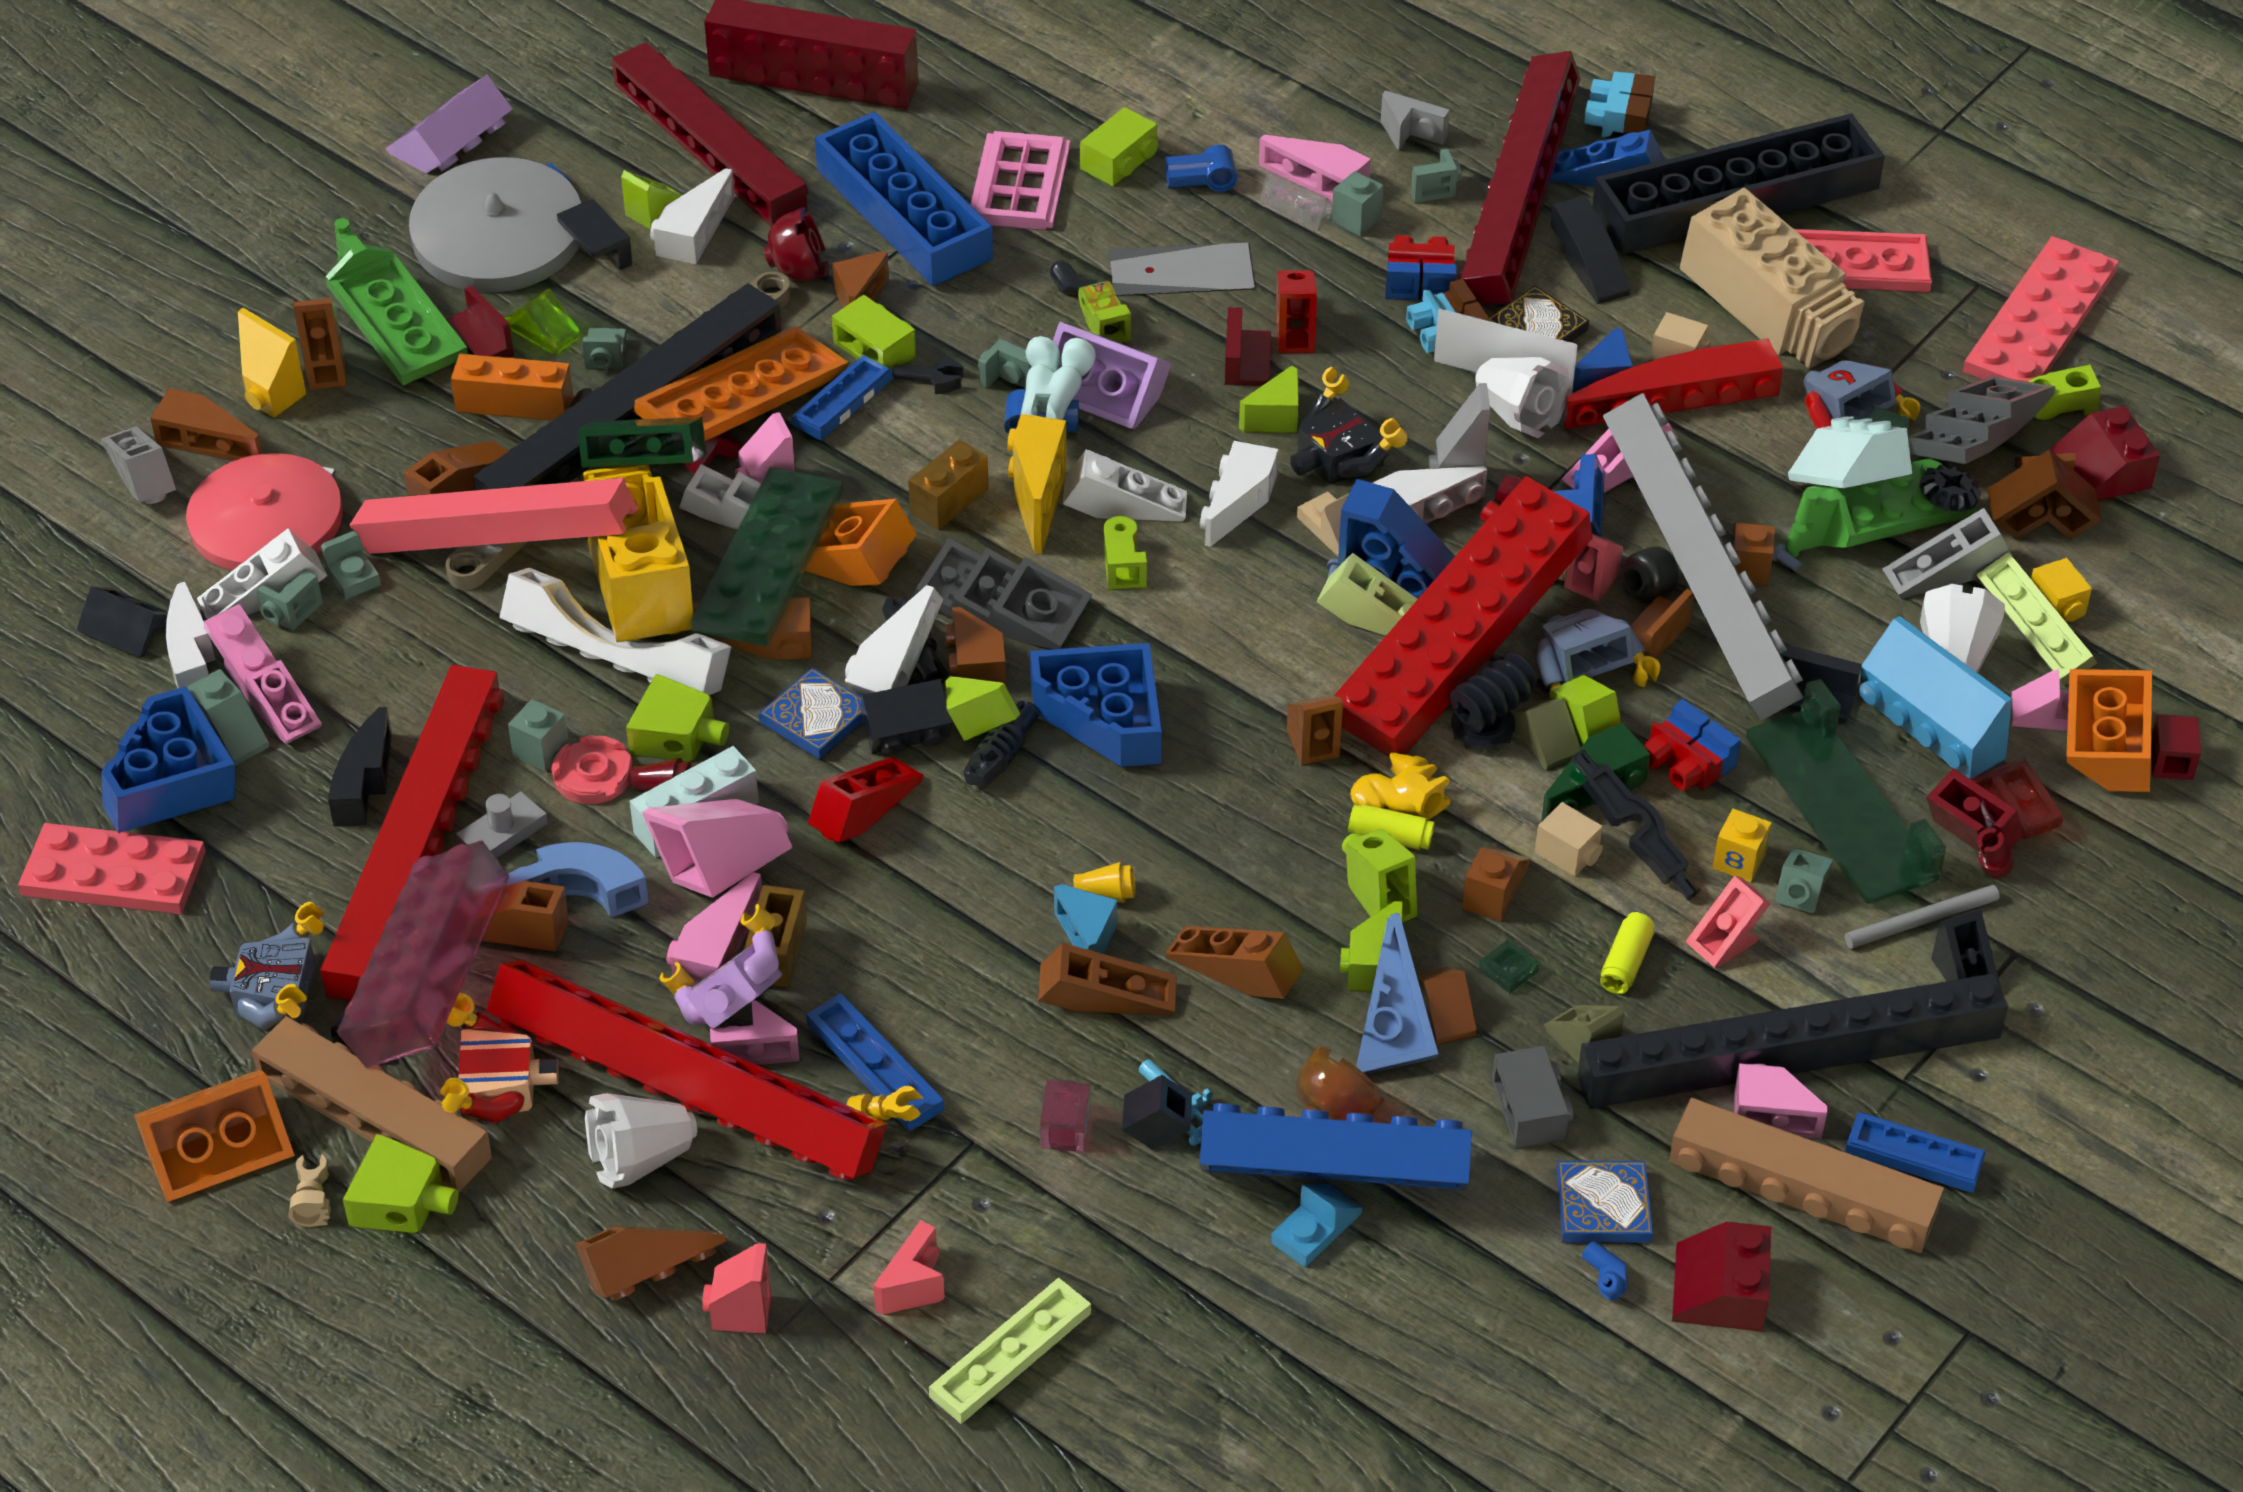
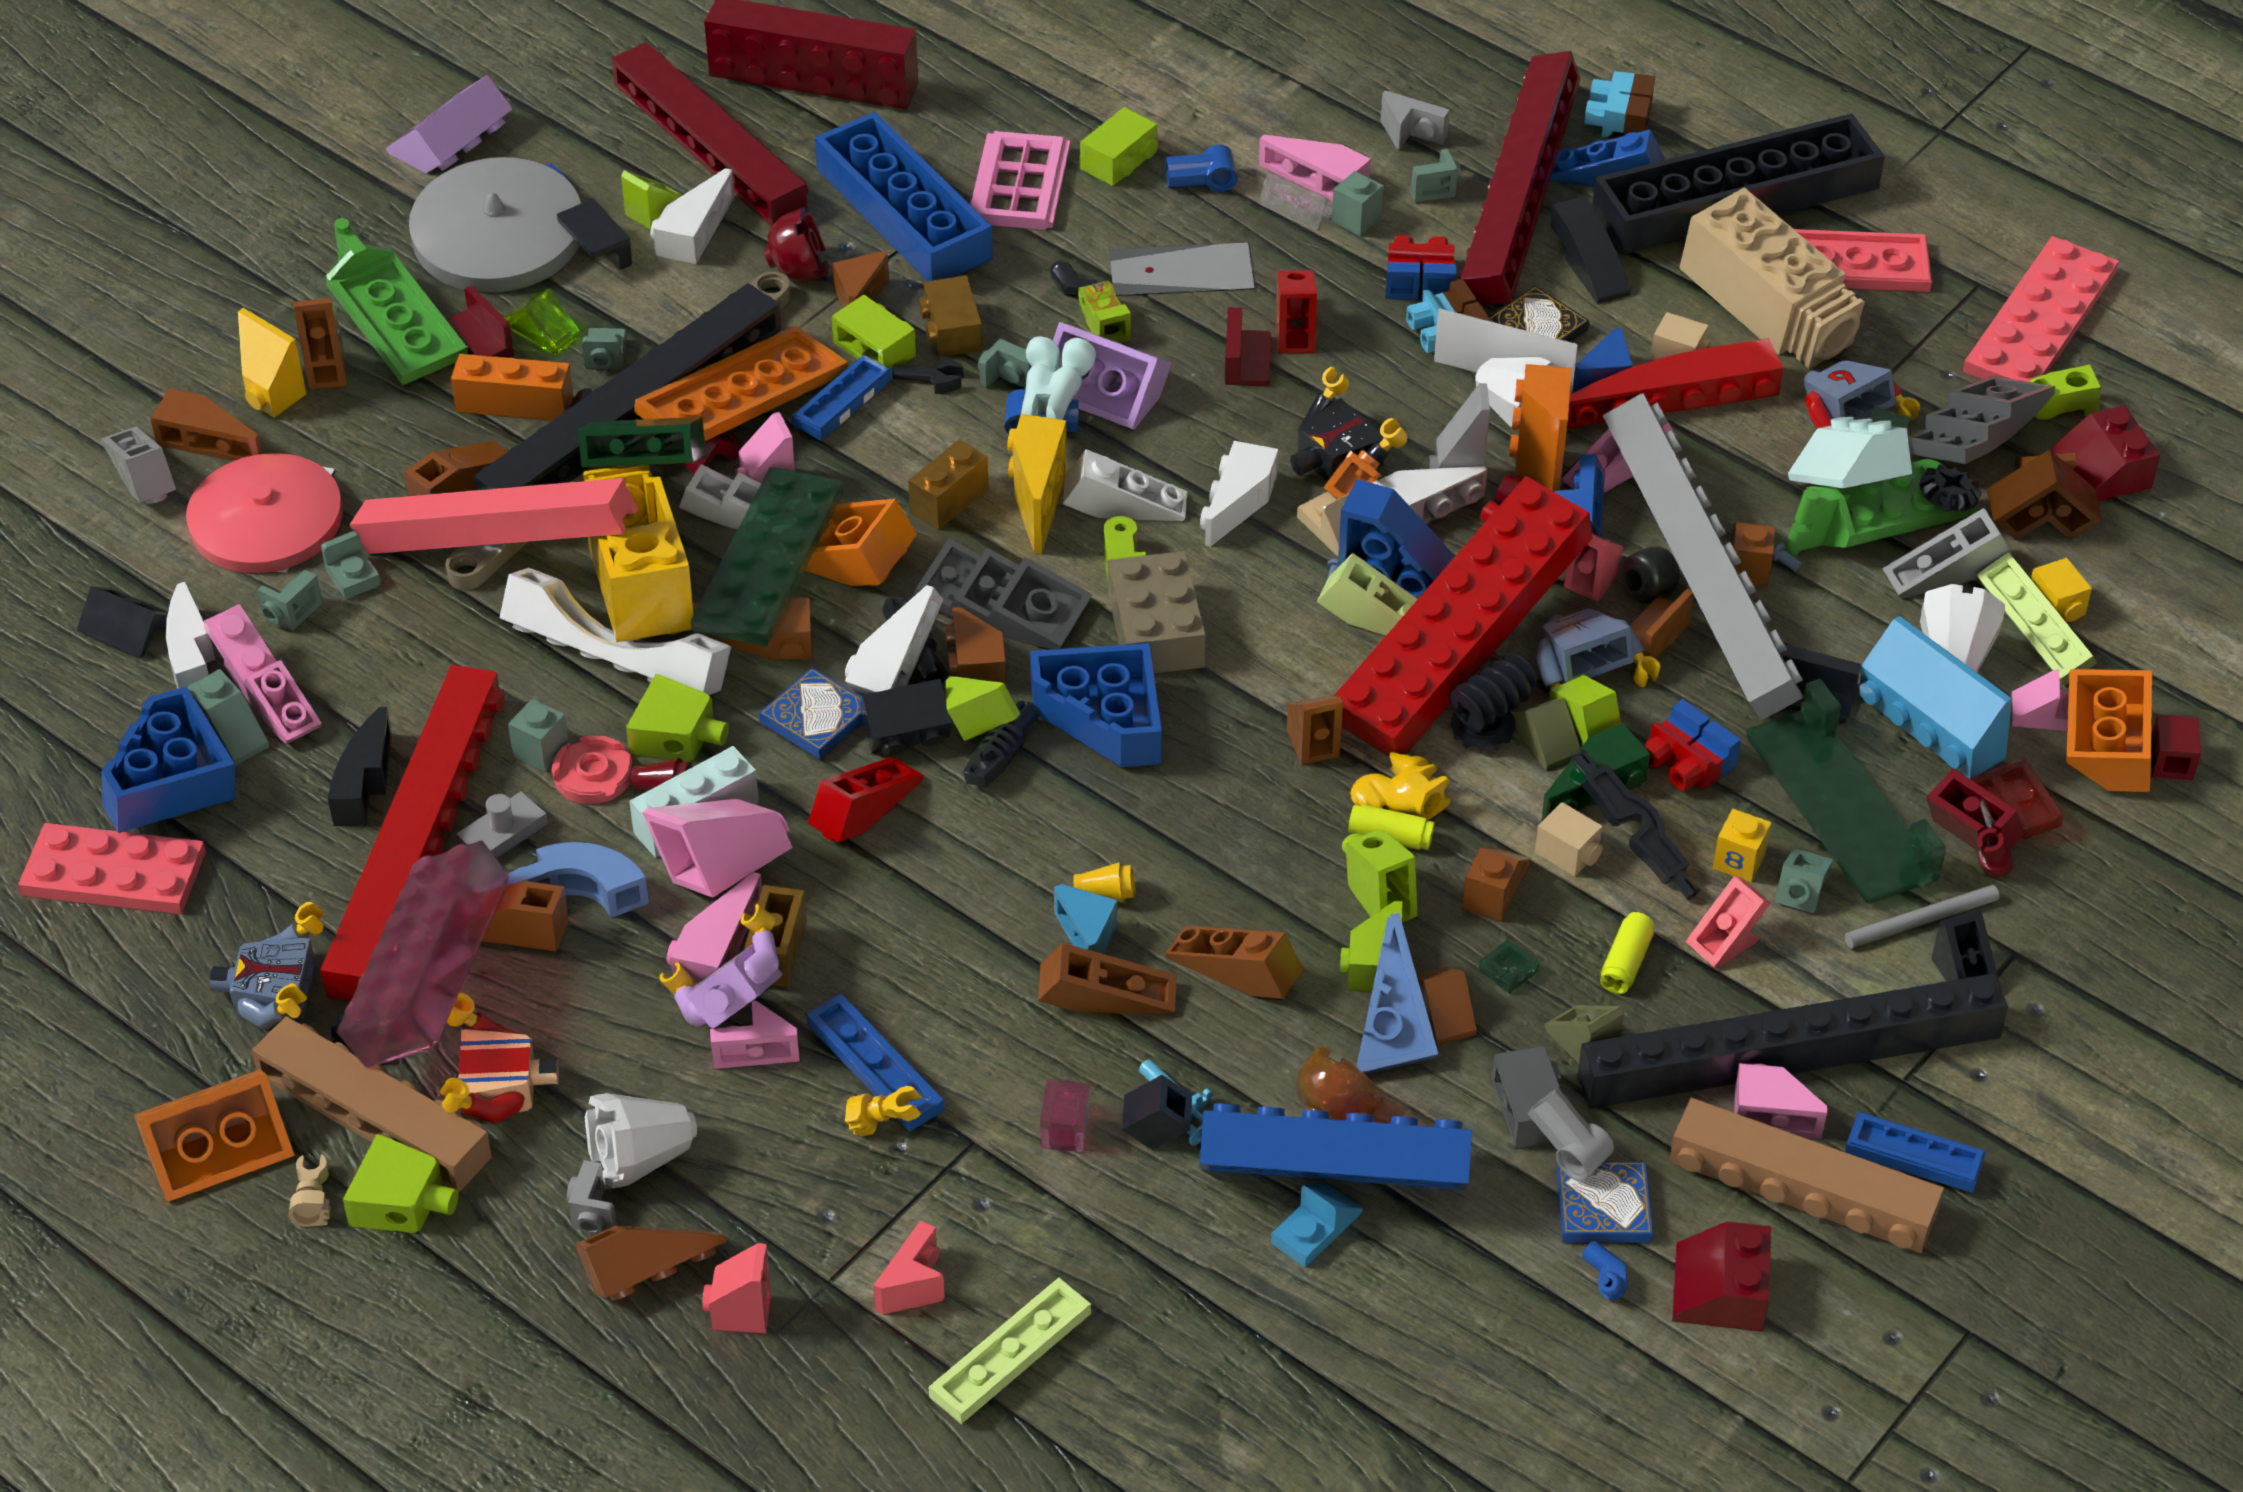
(271, 566): white slope -> none
(585, 1202): none -> light grey bracket
(687, 1069): red brick -> none
(951, 316): none -> pearl gold brick
(1158, 605): none -> dark tan brick
(1272, 406): lime slope -> none
(1353, 468): none -> orange bracket
(1541, 423): none -> orange slope
(1579, 1144): none -> light grey piece

